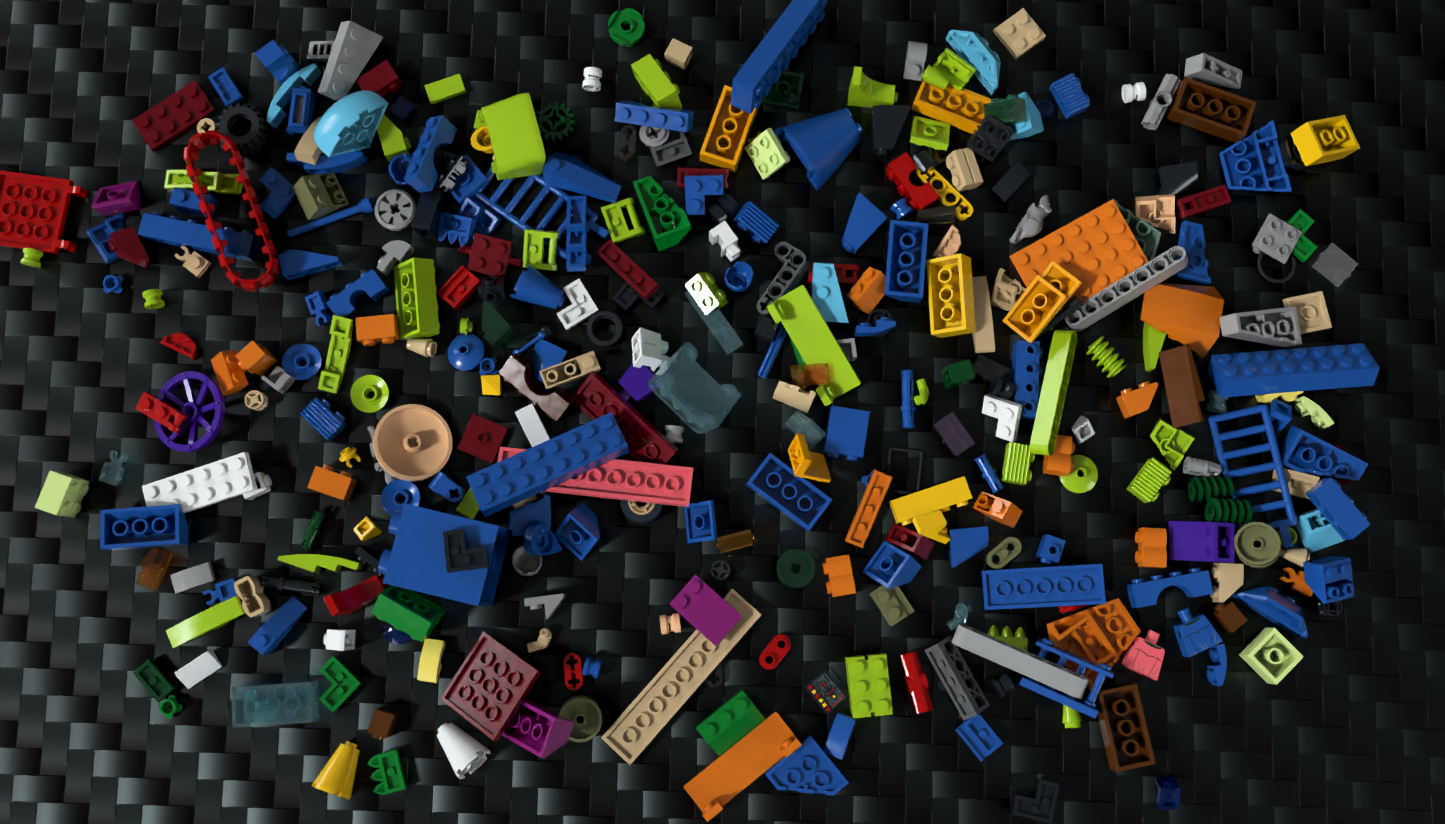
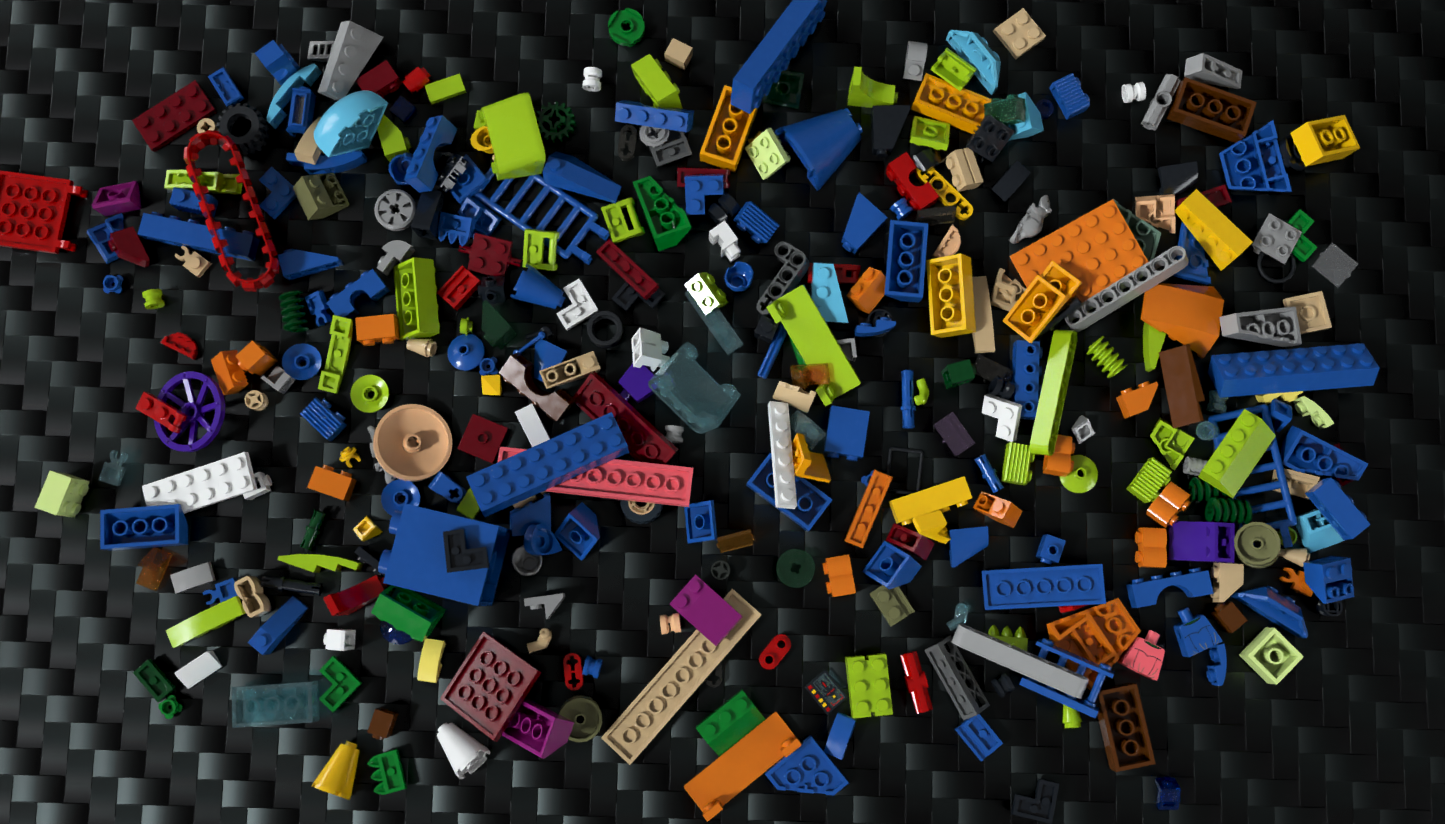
(32, 257): lime wheel -> none
(291, 311): none -> dark green piece
(364, 206): blue piece -> none
(416, 79): none -> red brick
(576, 233): blue slope -> none
(782, 455): none -> white plate
(935, 77): lime cone -> none
(1003, 553): olive plate -> none
(1168, 505): none -> orange brick
(1211, 429): none -> clear light blue wheel
(1212, 229): none -> yellow wedge
(1237, 453): none -> lime slope

